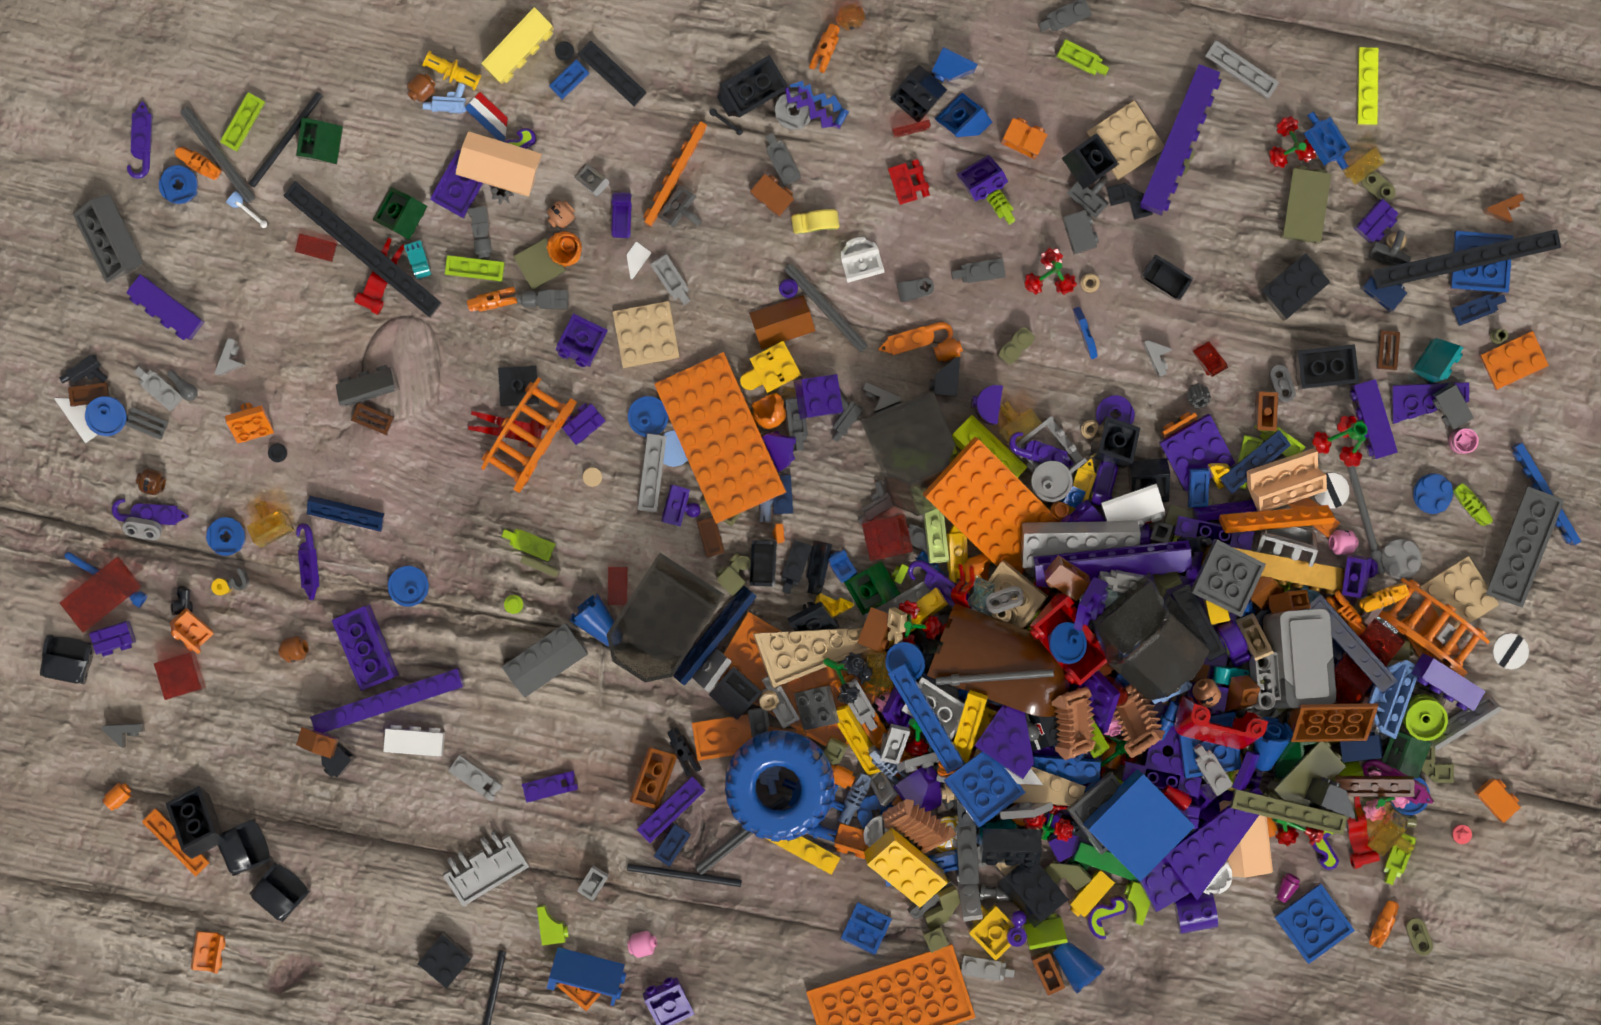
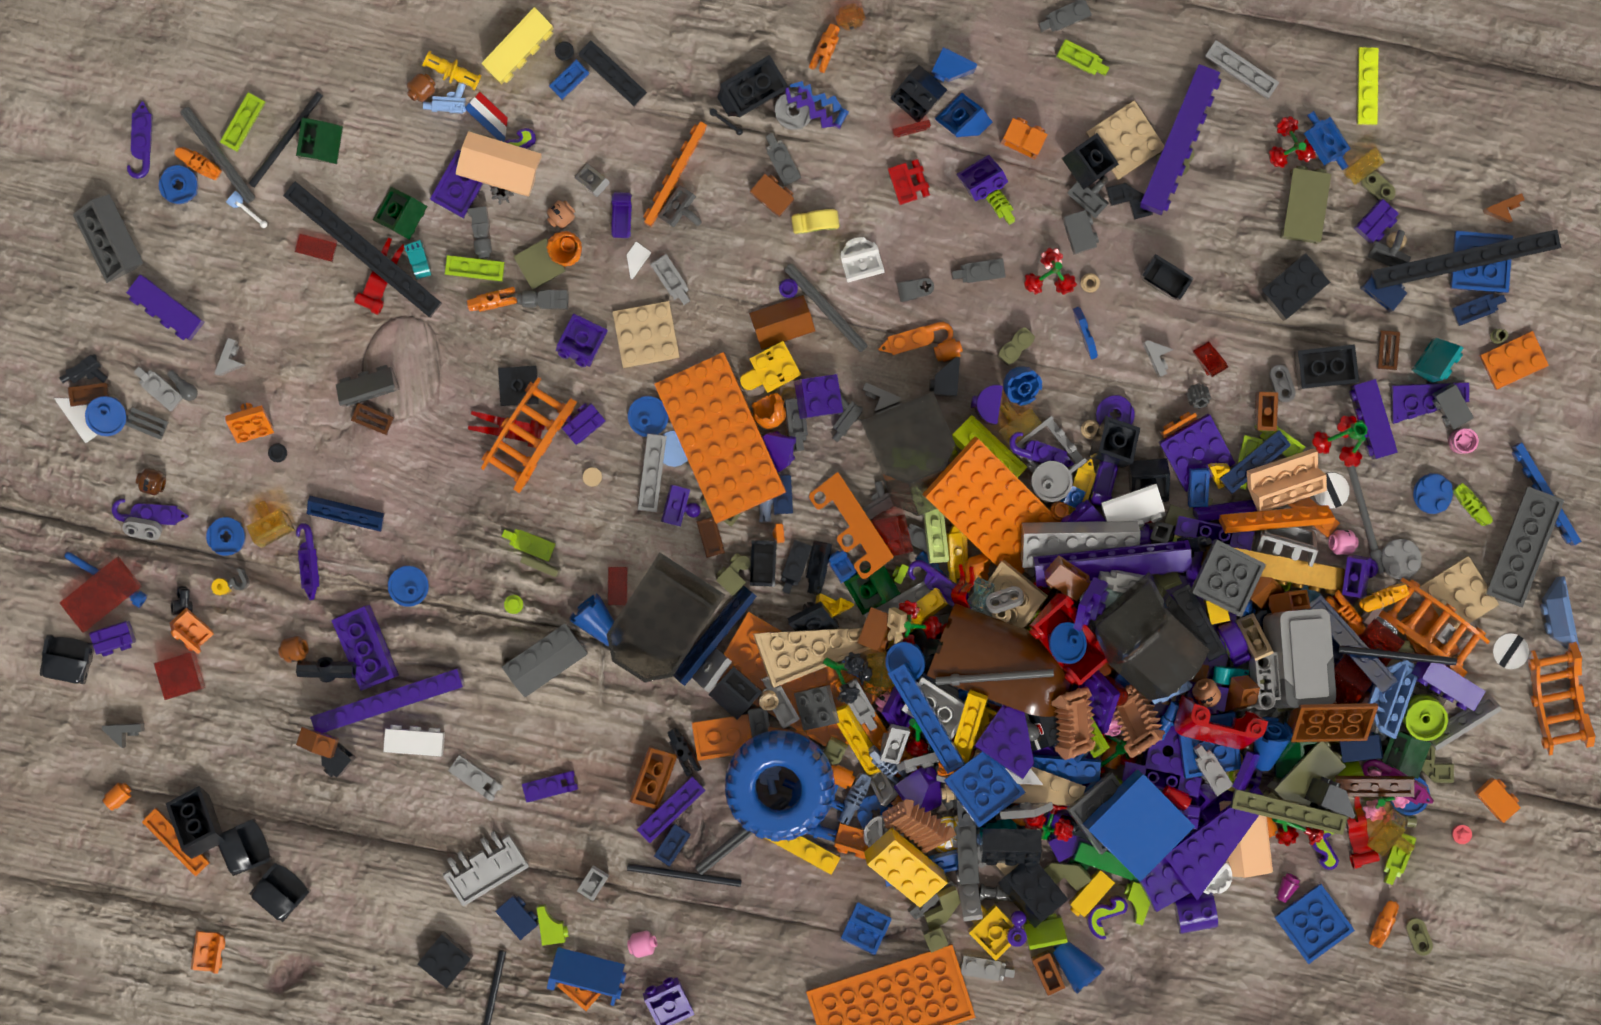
(326, 669): none -> black piece
(517, 916): none -> dark blue brick
(860, 526): none -> orange piece
(1022, 385): none -> blue cylinder
(1397, 655): none -> black piece
(1559, 614): none -> medium blue wedge
(1576, 692): none -> orange fence

